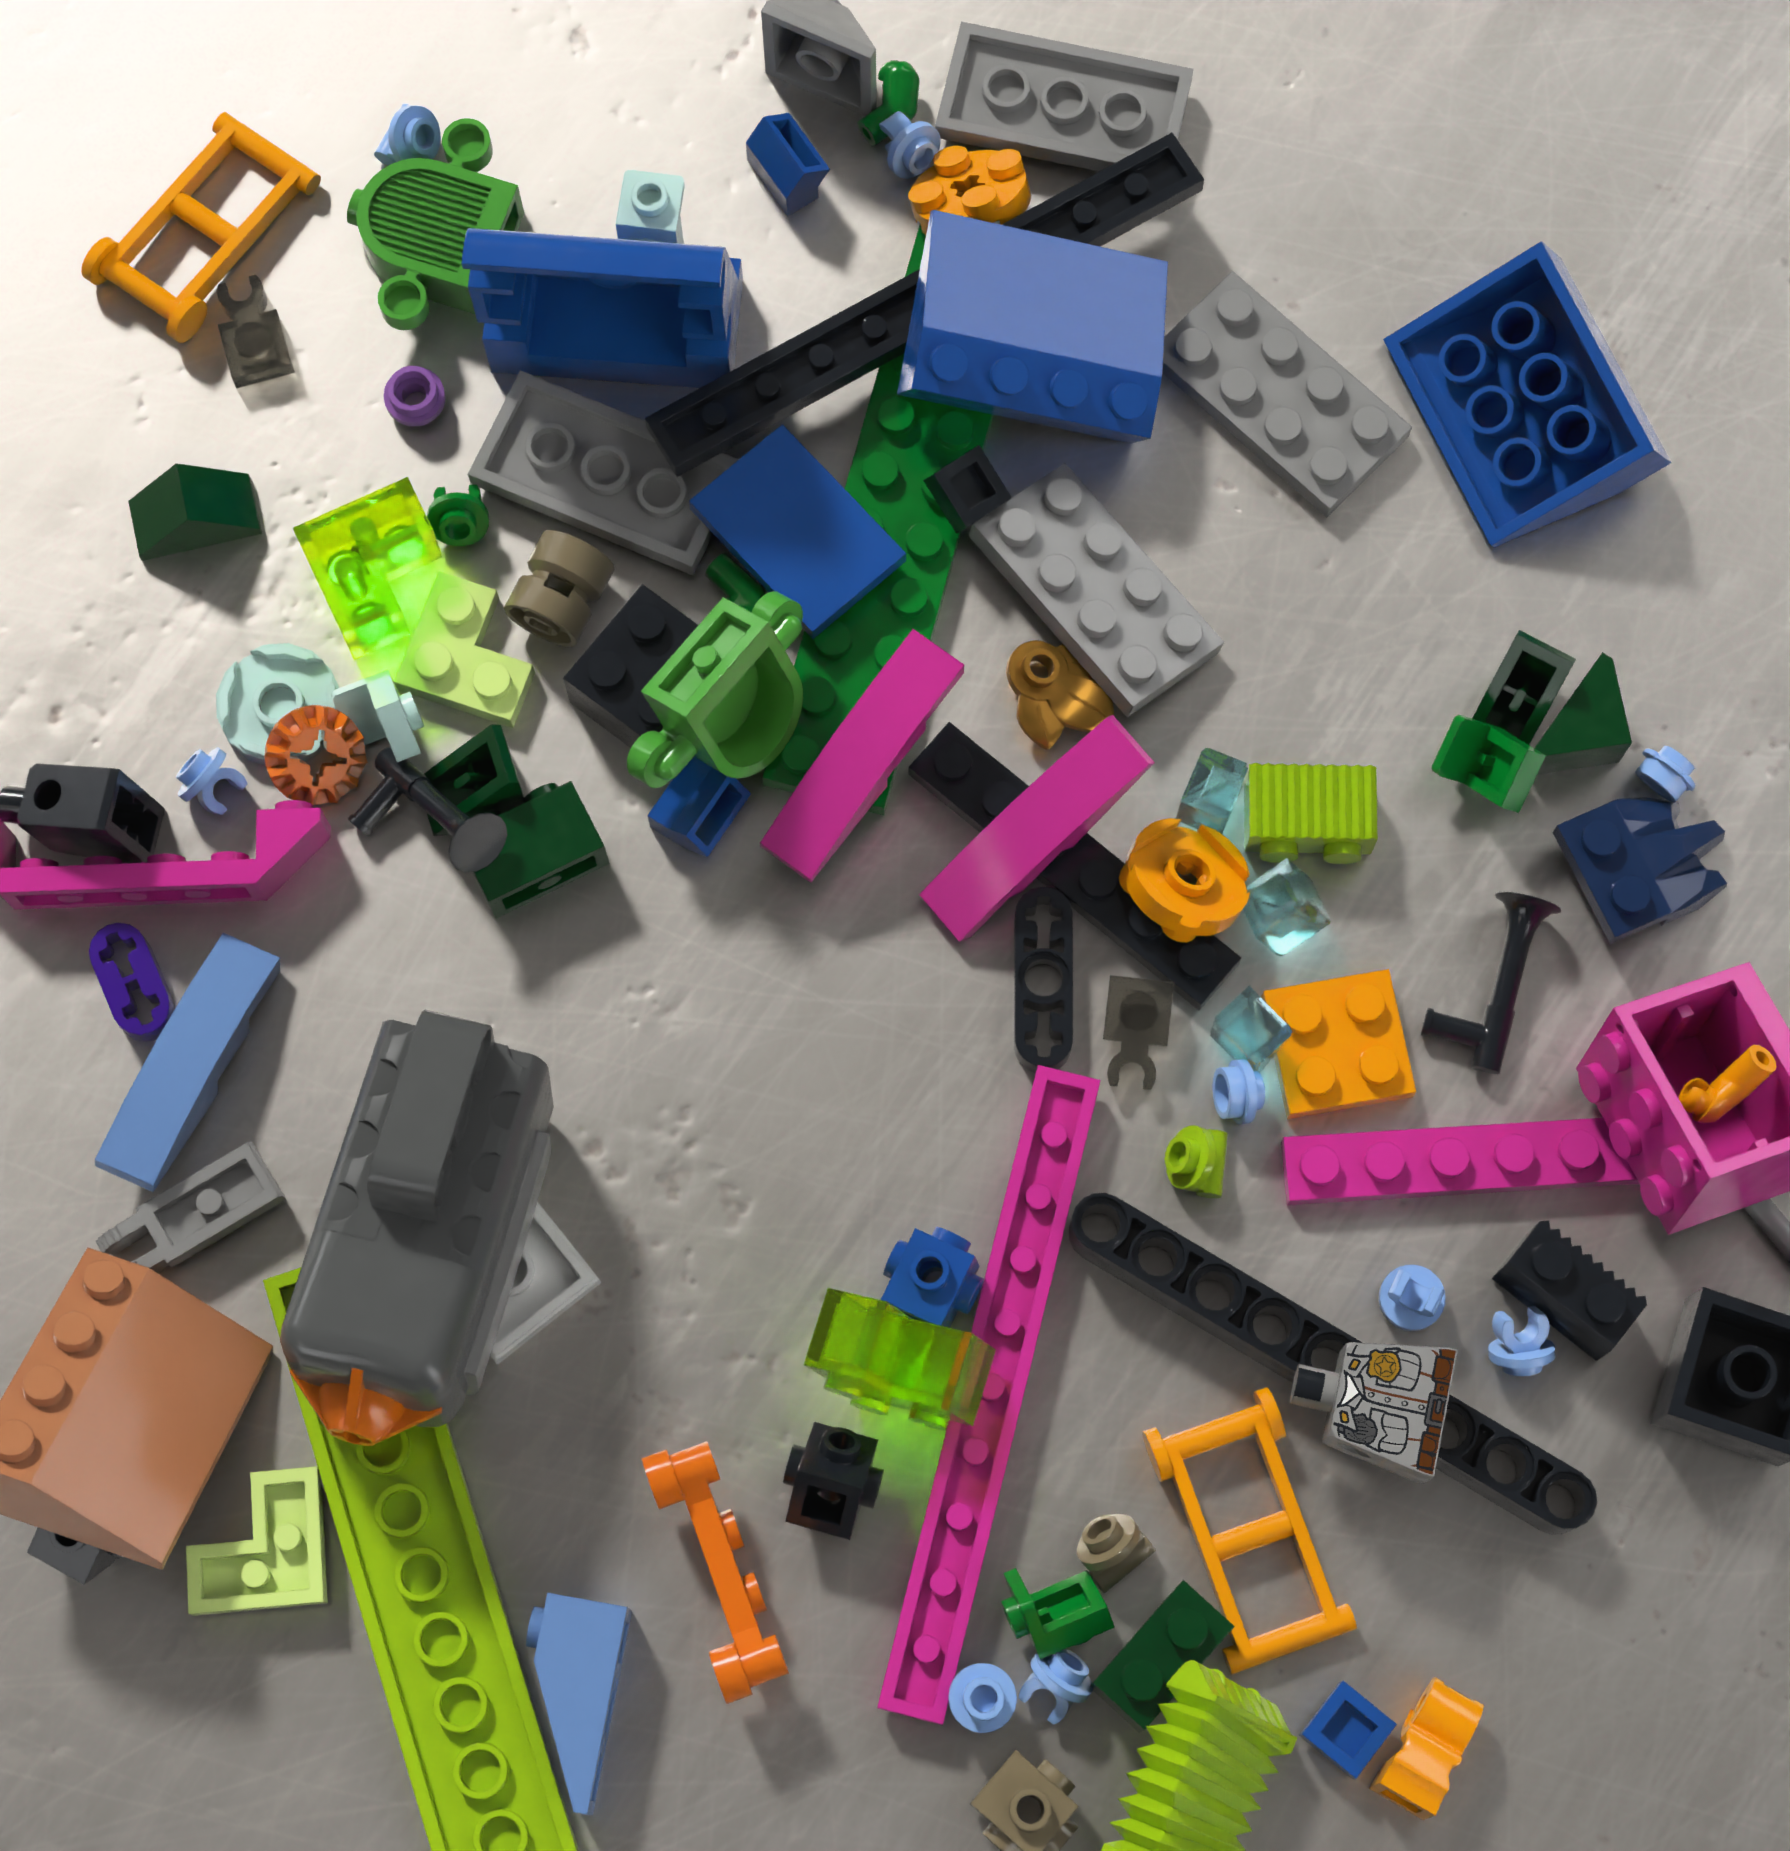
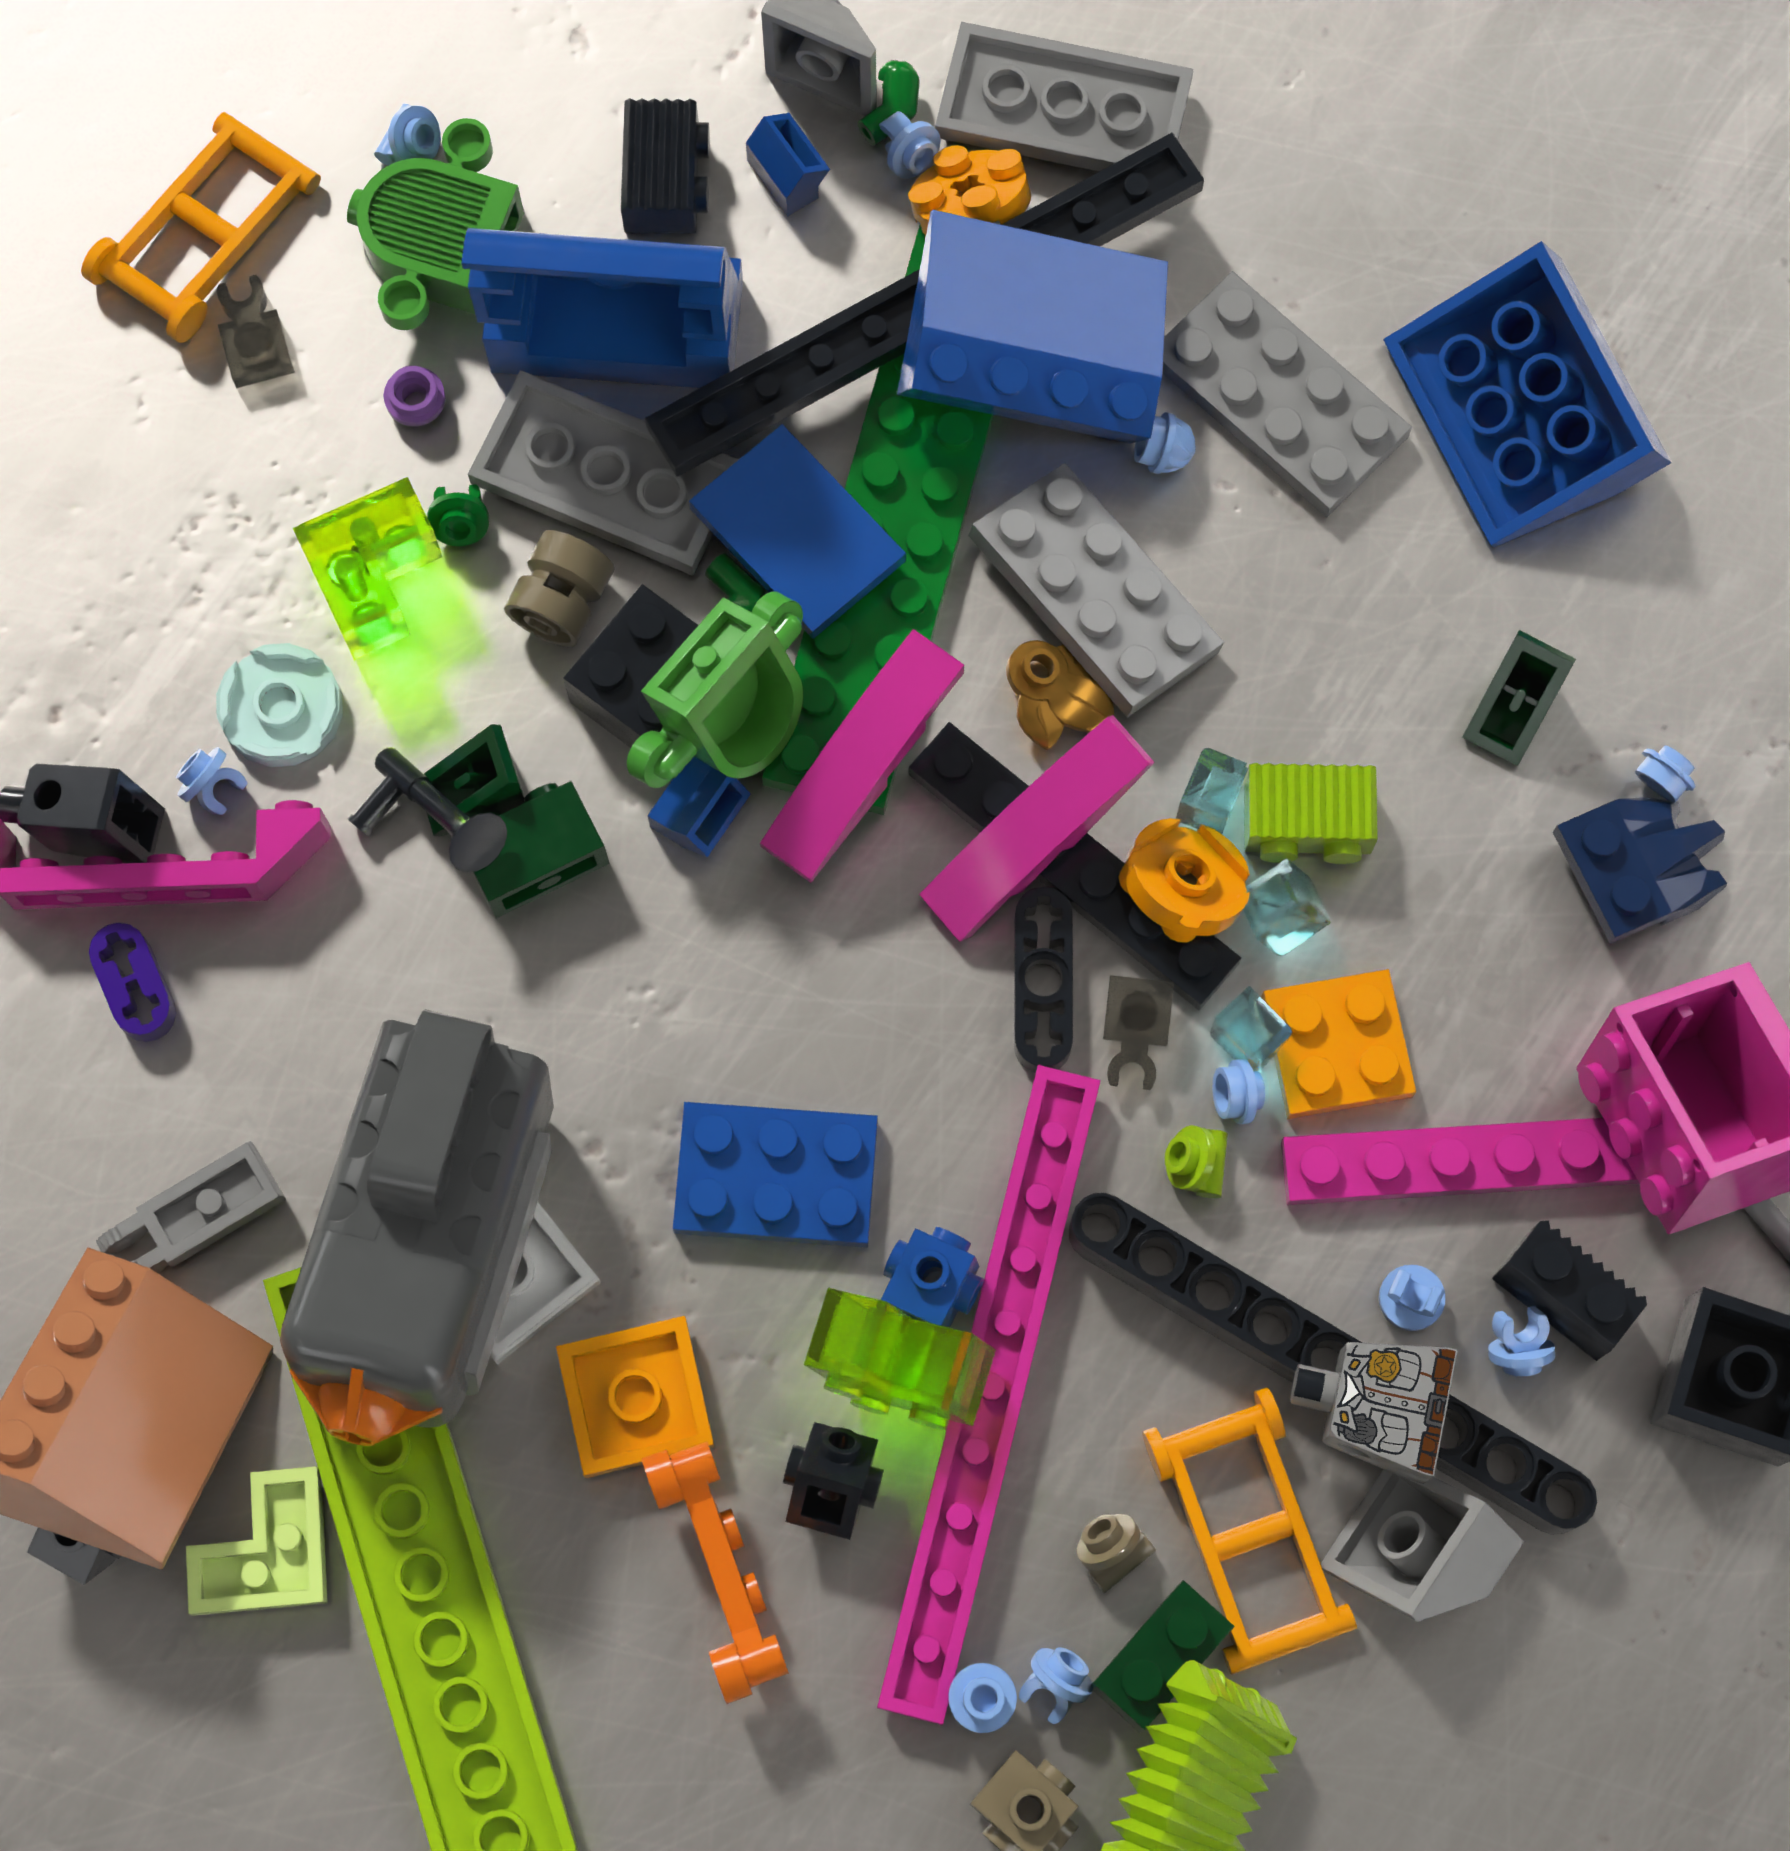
(186, 1062): medium blue slope -> none
(193, 510): dark green slope -> none
(297, 733): orange gear -> none
(381, 713): light aqua bracket -> none
(447, 659): yellowish green plate -> none
(579, 1672): medium blue slope -> none
(634, 1395): none -> light orange plate
(650, 207): light aqua bracket -> none
(661, 166): none -> black brick
(775, 1174): none -> blue plate
(967, 489): black plate -> none
(1058, 1614): green bracket -> none
(1169, 447): none -> light blue plate
(1348, 1729): blue plate -> none
(1422, 1547): none -> light grey slope
(1432, 1746): light orange leg -> none
(1488, 761): green bracket -> none
(1492, 1036): black piece -> none
(1590, 725): dark green slope -> none
(1731, 1087): light orange arm -> none

